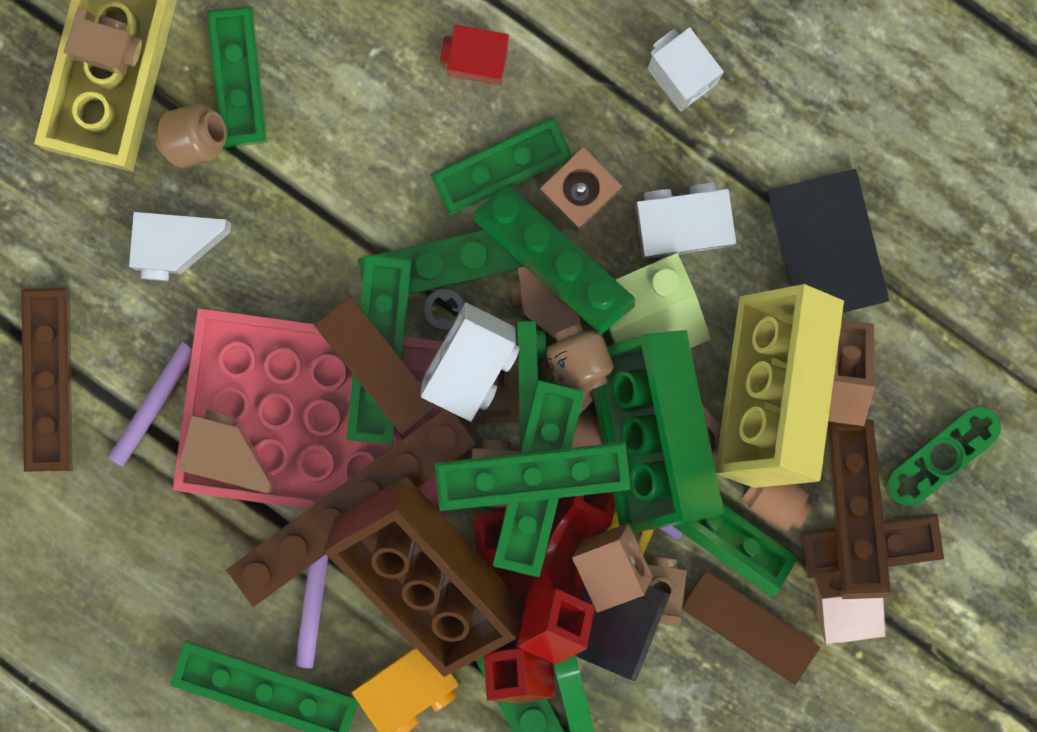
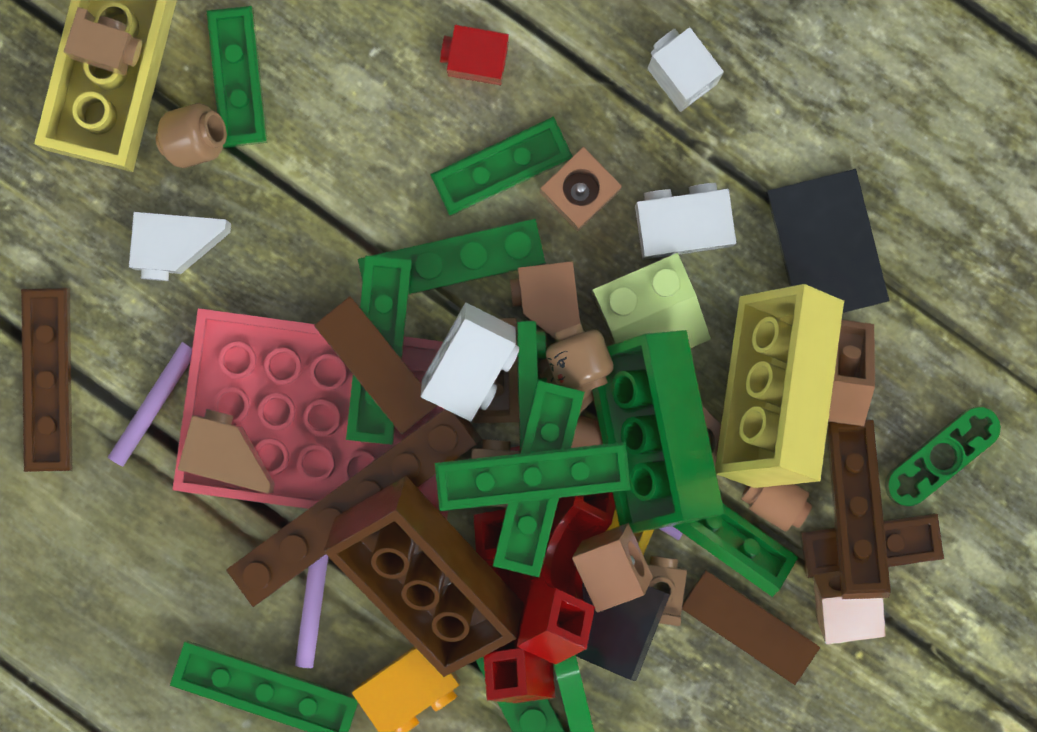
(445, 295): dark grey bush -> none
(554, 259): green plate -> none

